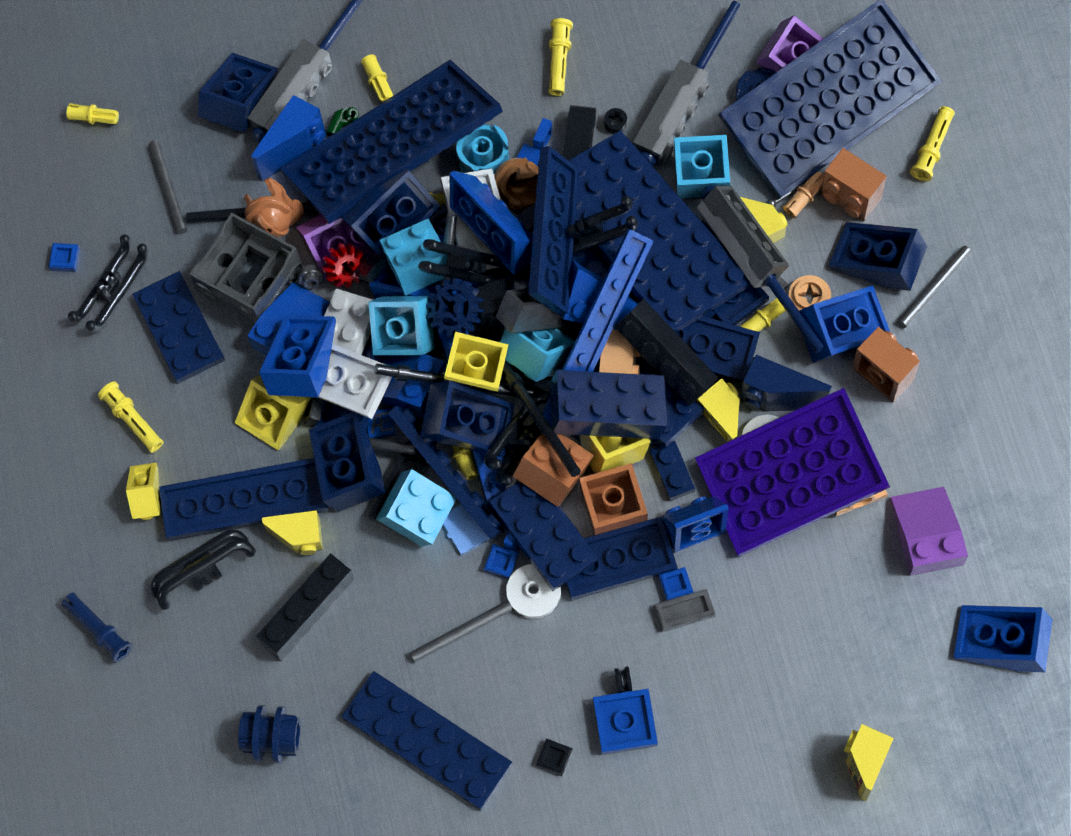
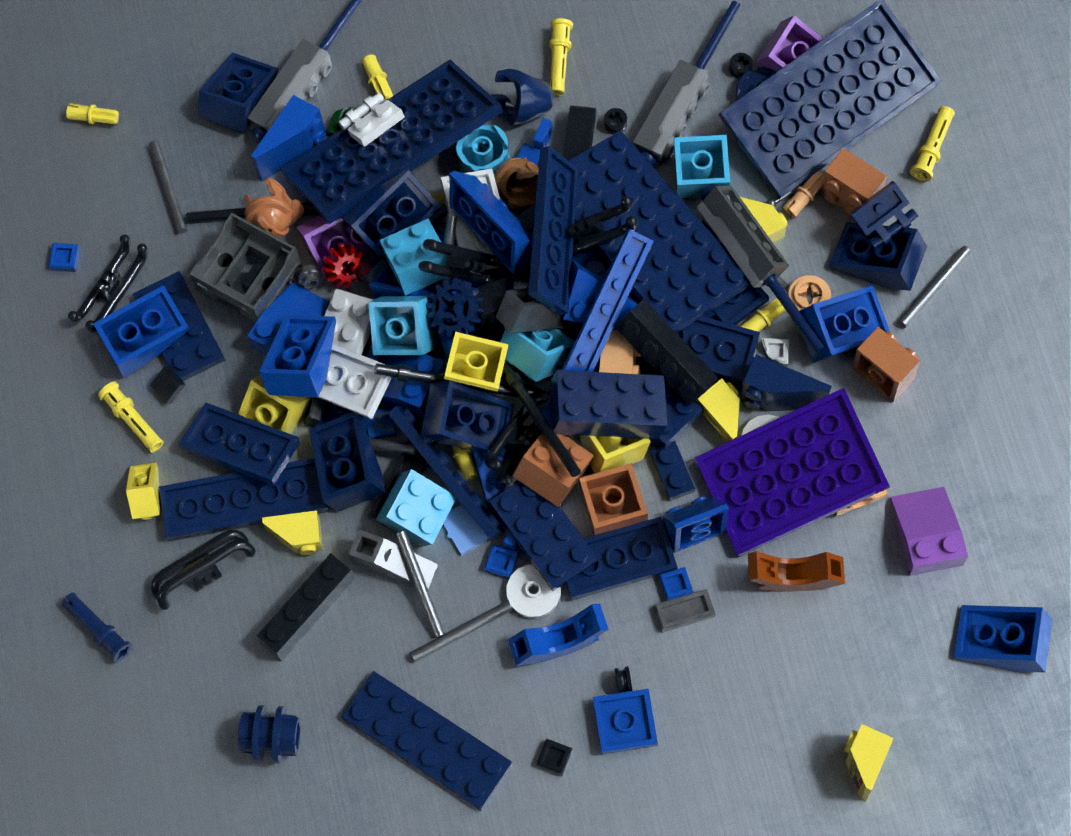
(141, 330): none -> blue slope
(167, 384): none -> black tile
(239, 443): none -> dark blue plate
(373, 124): none -> white plate
(387, 558): none -> flat silver slope
(420, 584): none -> flat silver bar
(533, 96): none -> dark blue piece
(560, 639): none -> blue arch
(740, 57): none -> black bush
(776, 350): none -> white tile
(796, 574): none -> dark orange arch
(879, 209): none -> dark blue plate

